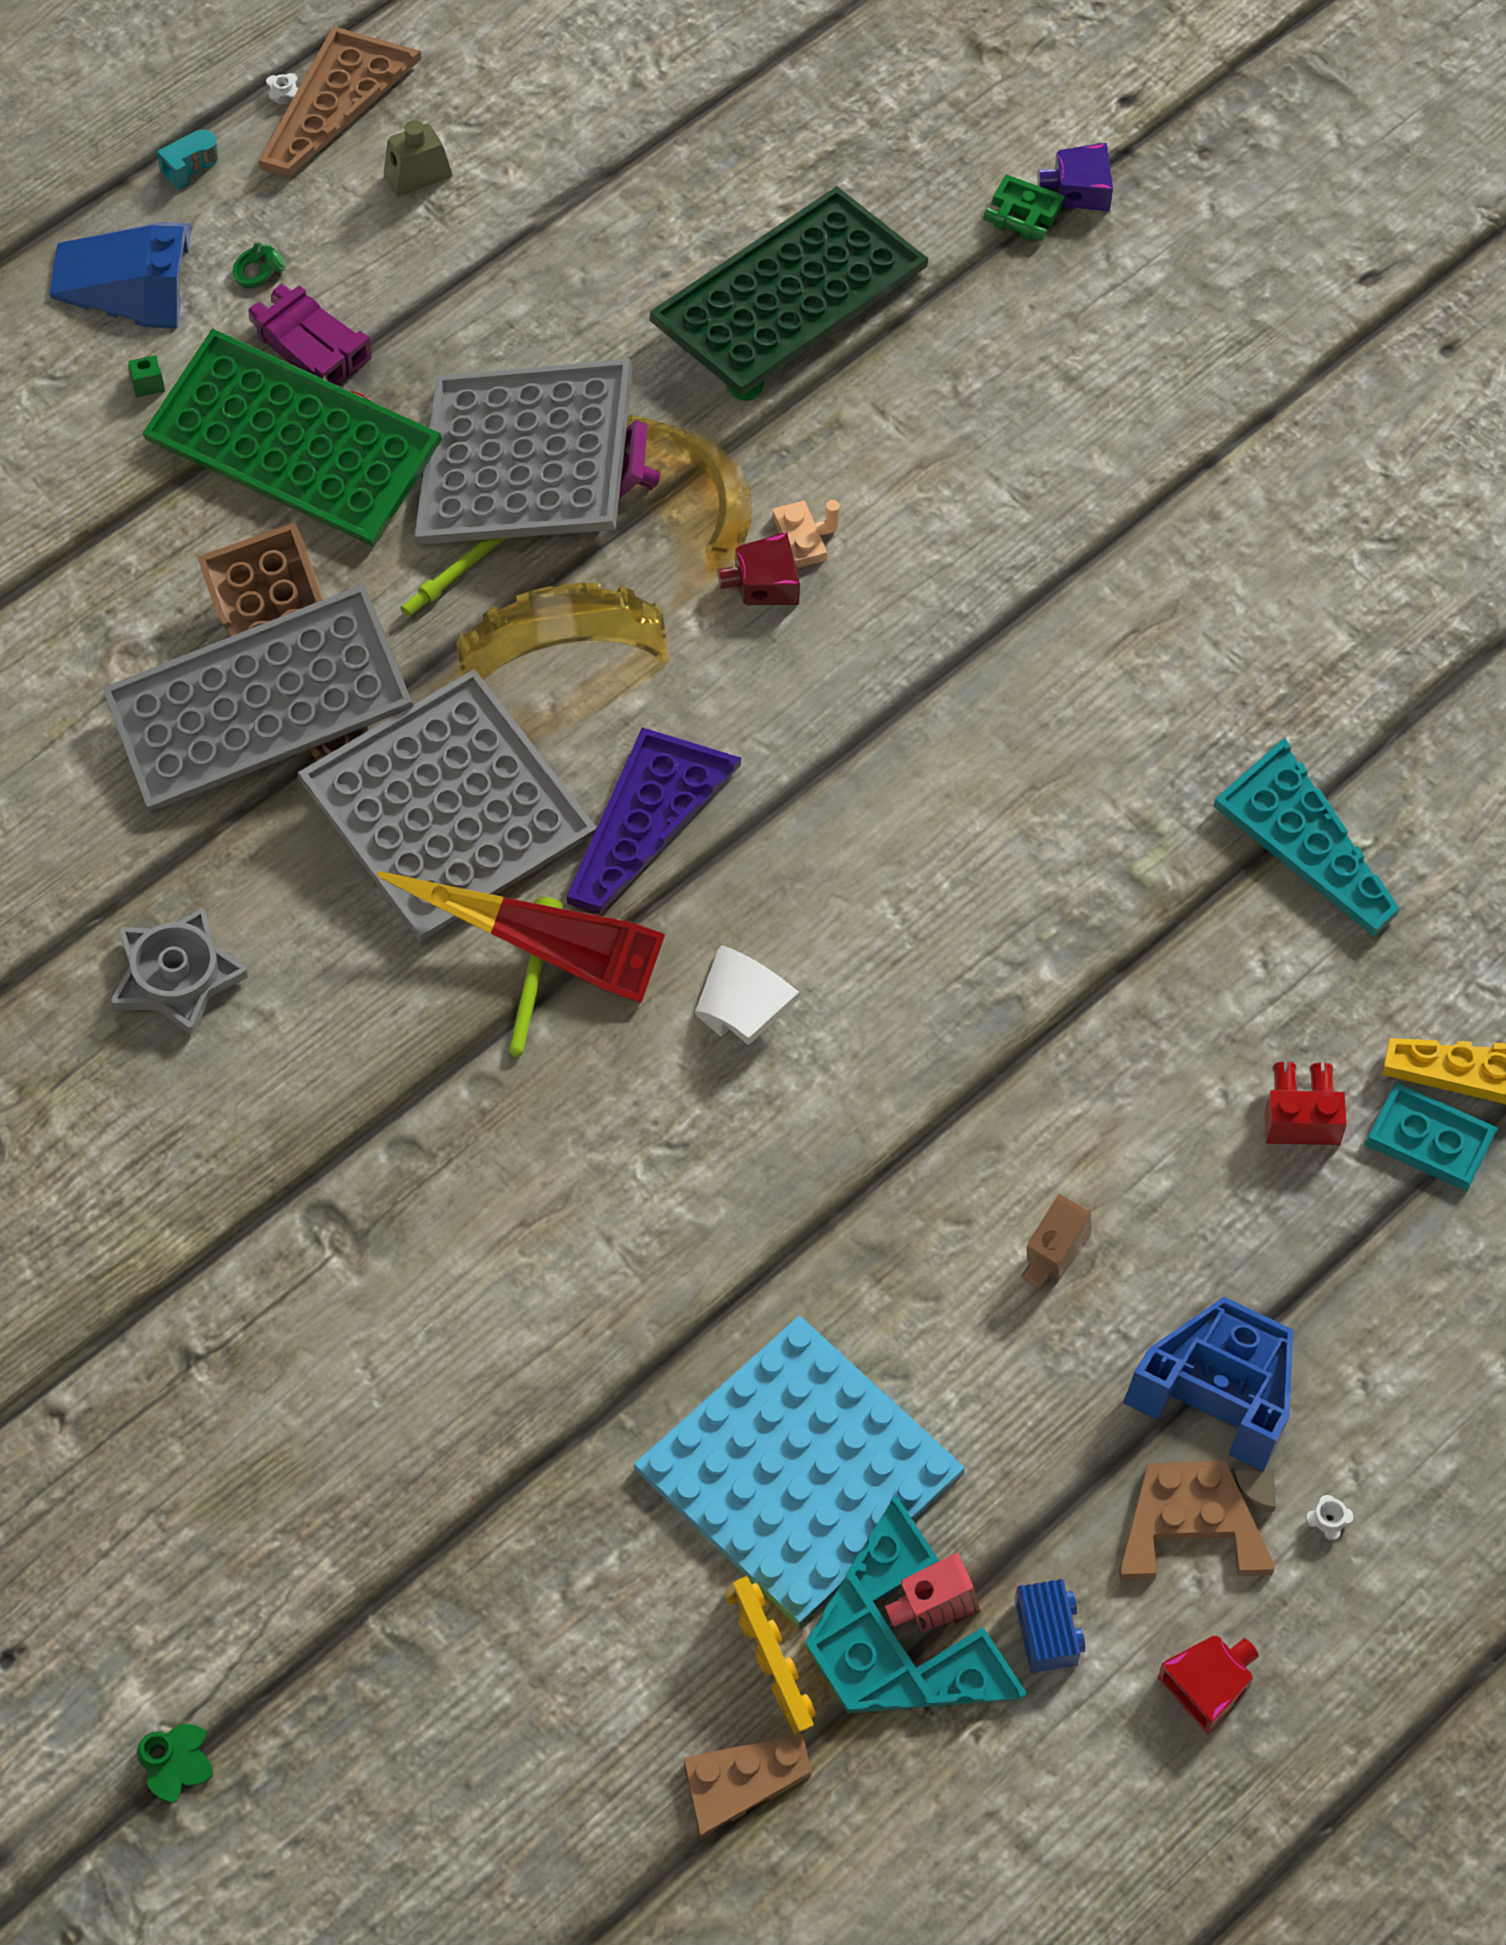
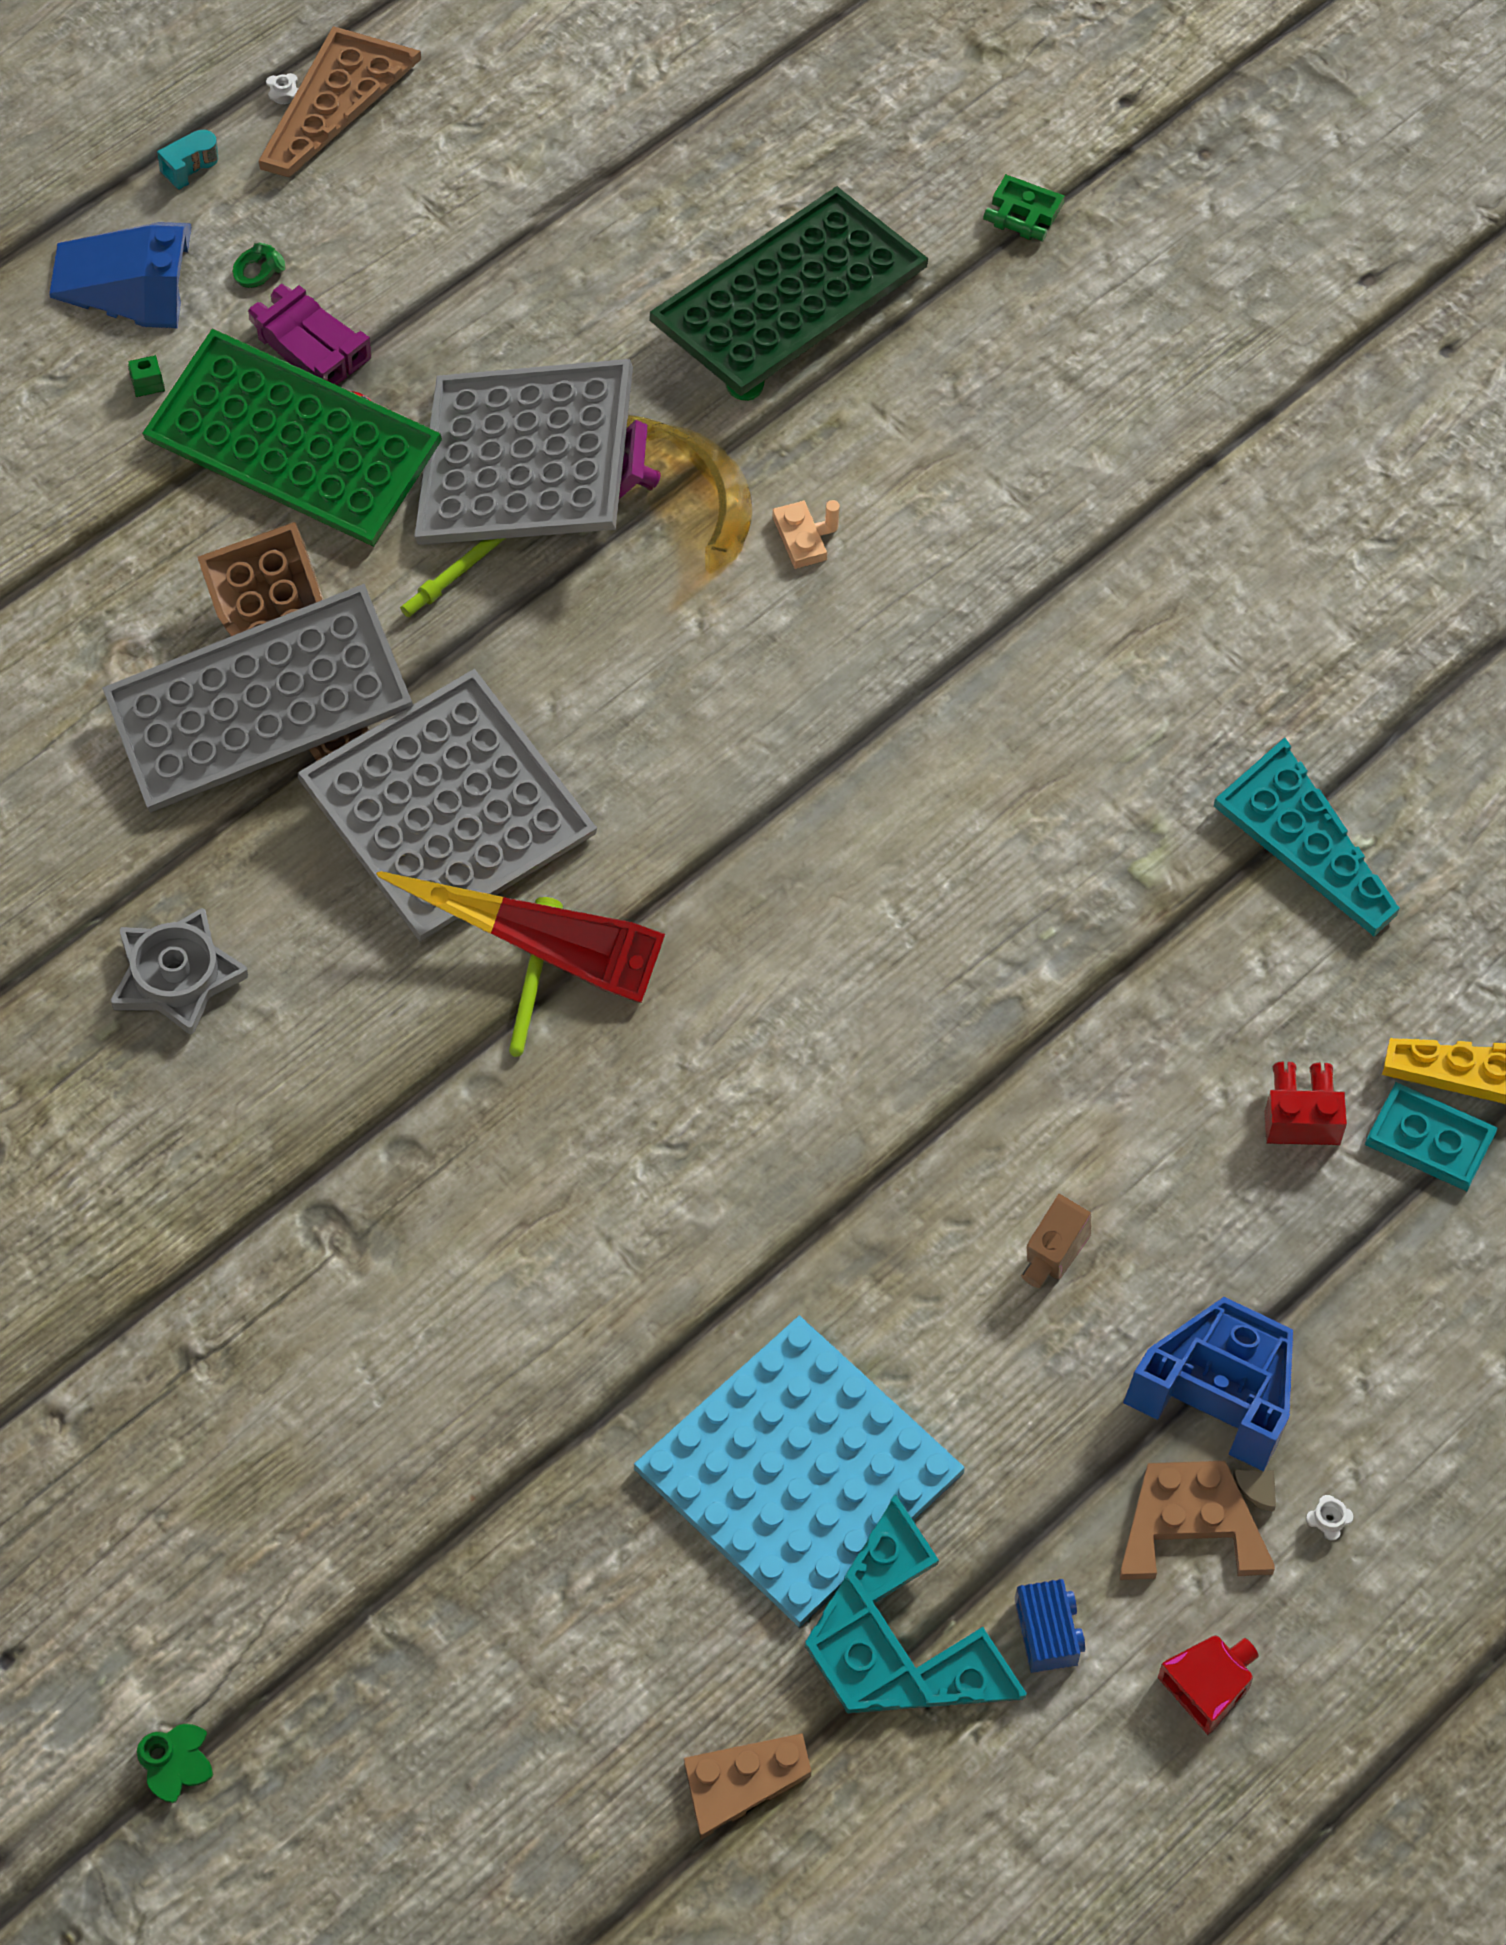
(415, 159): olive torso -> none
(560, 617): clear yellow windscreen -> none
(652, 801): dark purple wing -> none
(742, 996): white slope -> none
(754, 1624): yellow wing -> none
(764, 572): dark red torso -> none
(935, 1595): coral torso -> none
(1081, 176): dark purple torso -> none

